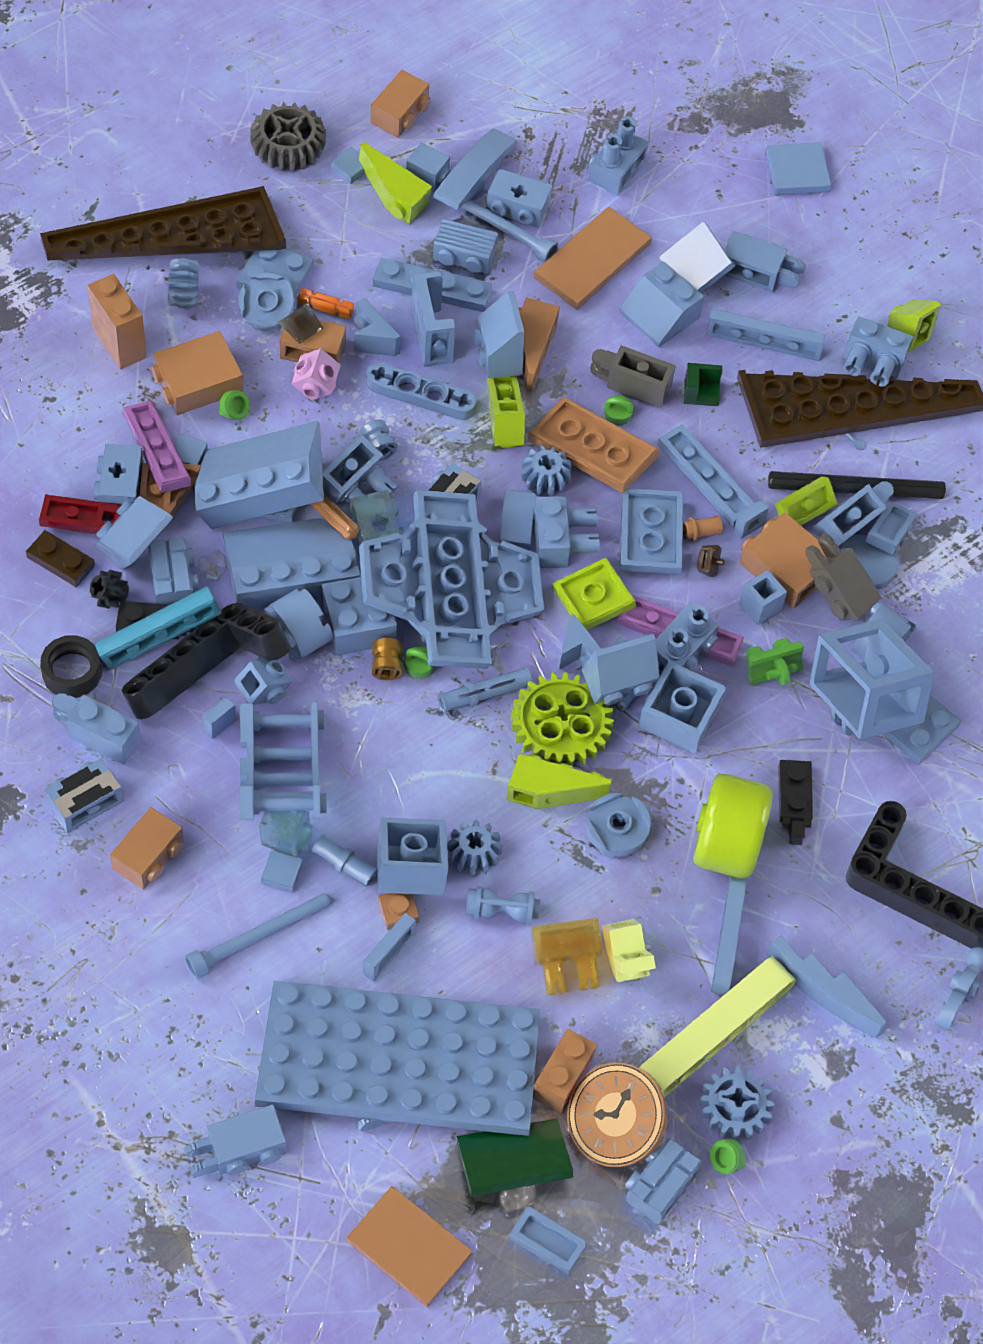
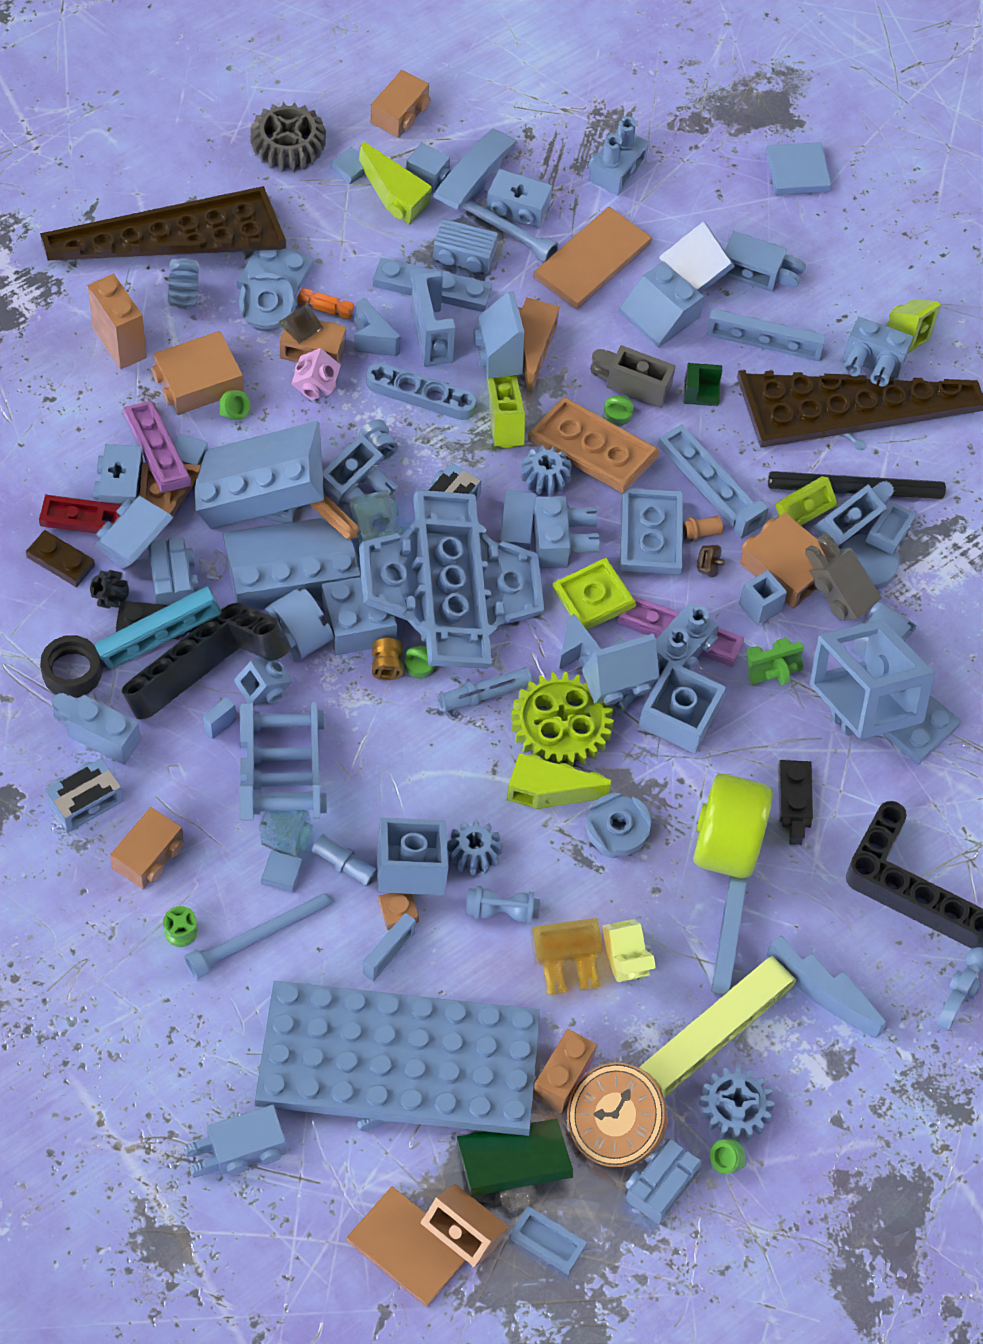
(179, 918): none -> bright green wheel
(464, 1225): none -> medium nougat brick

